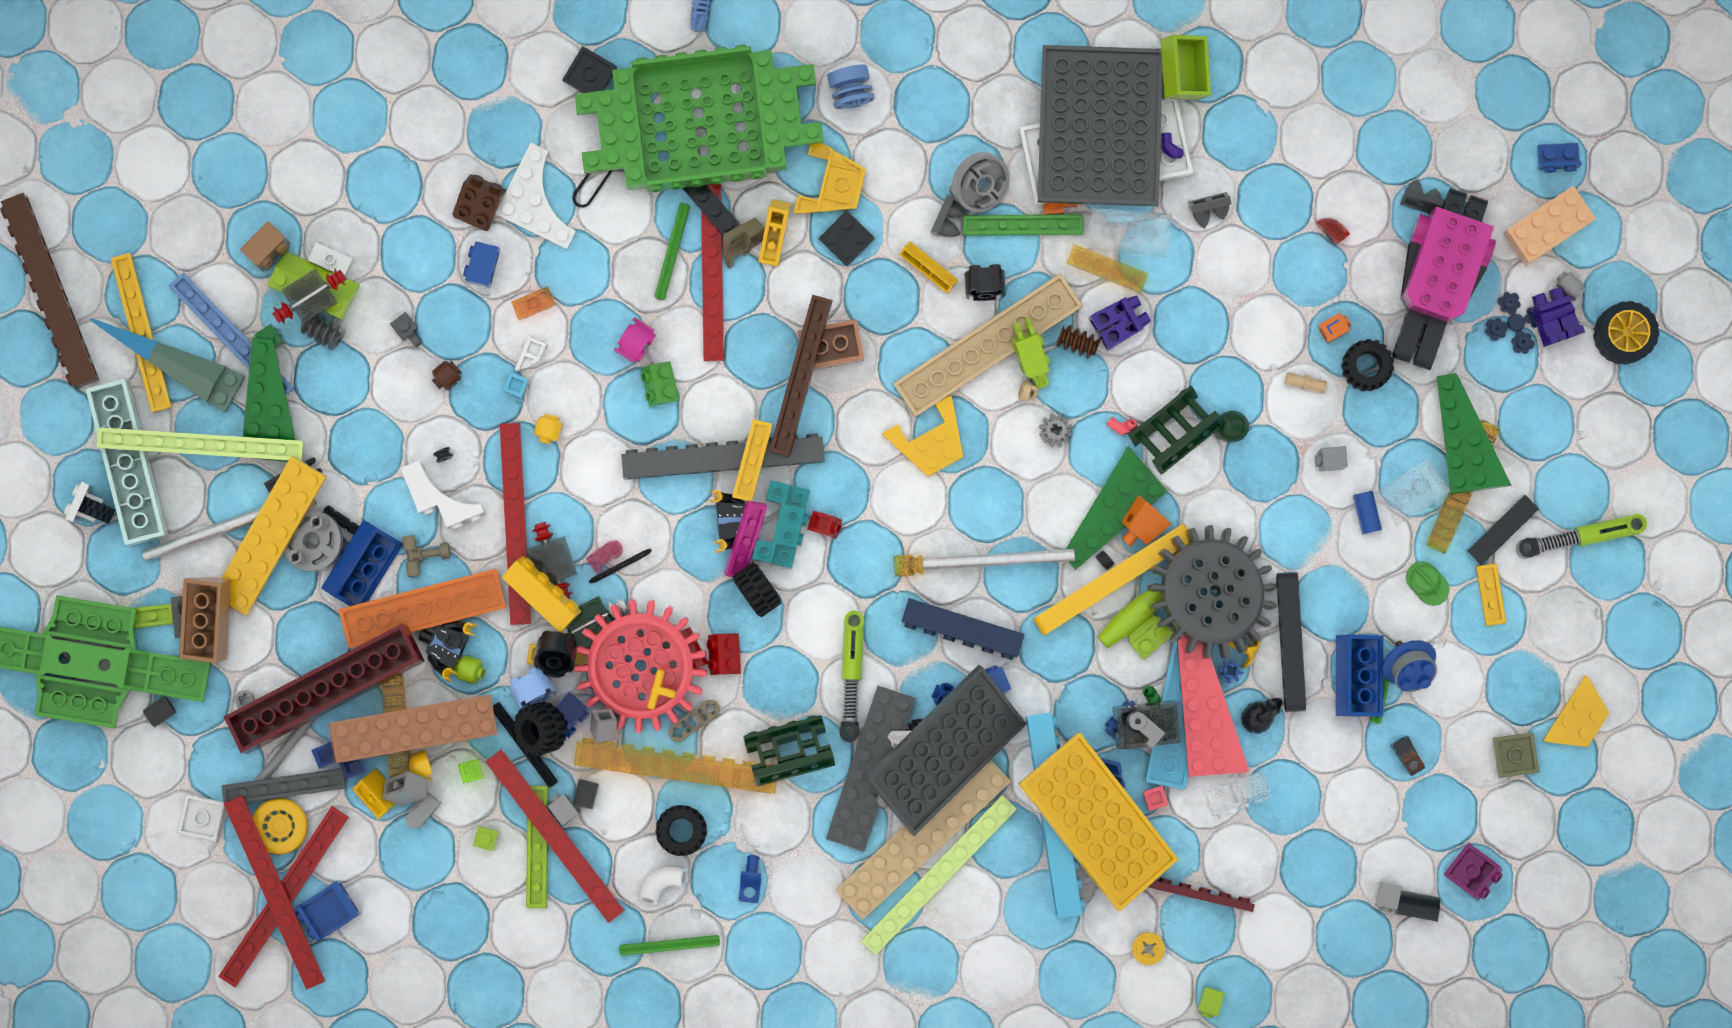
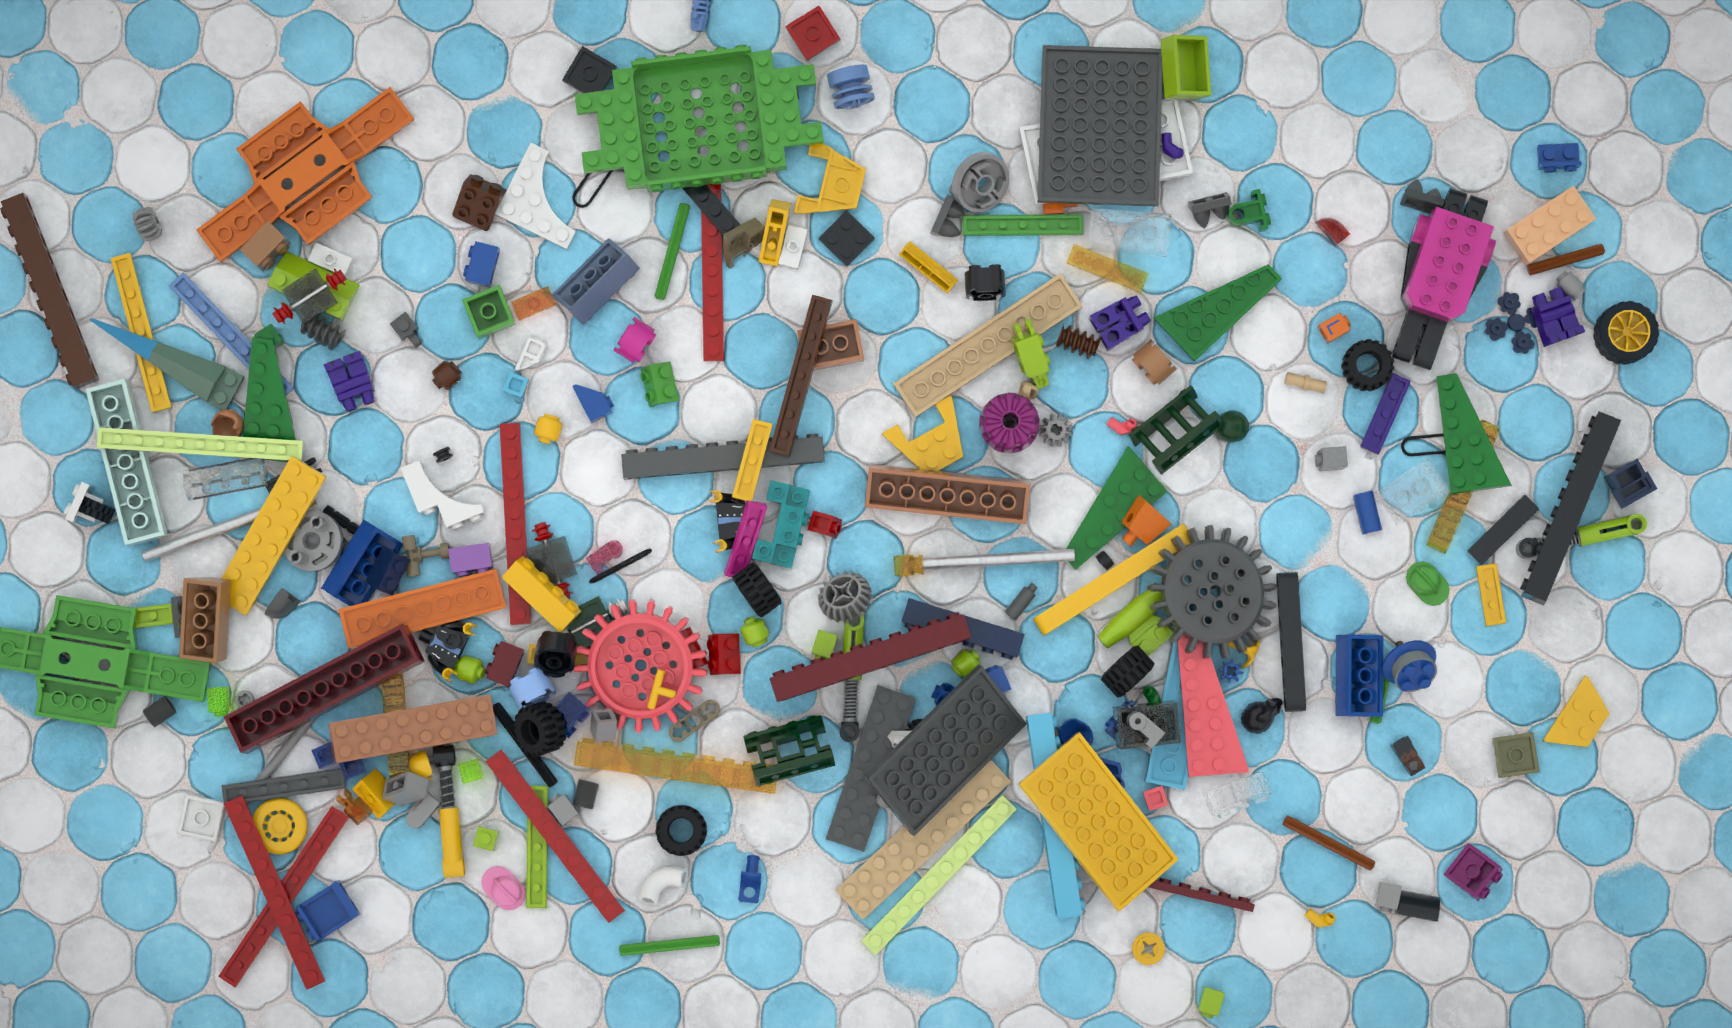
(147, 224): none -> light grey gear
(219, 700): none -> clear neon green brick
(225, 478): none -> clear brick
(227, 423): none -> nougat hair
(282, 605): none -> dark grey brick
(288, 152): none -> orange piece
(351, 387): none -> dark purple hips
(356, 809): none -> clear orange plate
(387, 570): none -> dark blue brick
(449, 816): none -> piece
(470, 558): none -> medium lavender brick
(489, 312): none -> bright green brick
(503, 888): none -> bright pink piece
(505, 663): none -> dark red brick
(594, 403): none -> blue slope
(596, 281): none -> sand blue slope
(754, 631): none -> lime head
(792, 246): none -> white plate
(812, 33): none -> red plate
(824, 644): none -> lime brick
(846, 600): none -> light grey gear
(870, 658): none -> dark red brick
(947, 494): none -> nougat brick
(965, 662): none -> lime head
(1014, 408): none -> magenta wheel
(1021, 601): none -> dark grey cylinder
(1072, 727): none -> blue hair
(1127, 671): none -> black tyre
(1154, 362): none -> medium nougat brick
(1207, 317): none -> green wing
(1252, 212): none -> green pin
(1321, 920): none -> yellow arm
(1328, 843): none -> dark orange axle
(1385, 414): none -> dark purple tile
(1422, 453): none -> black piece
(1565, 259): none -> dark orange axle
(1571, 507): none -> black brick
(1630, 483): none -> dark blue plate

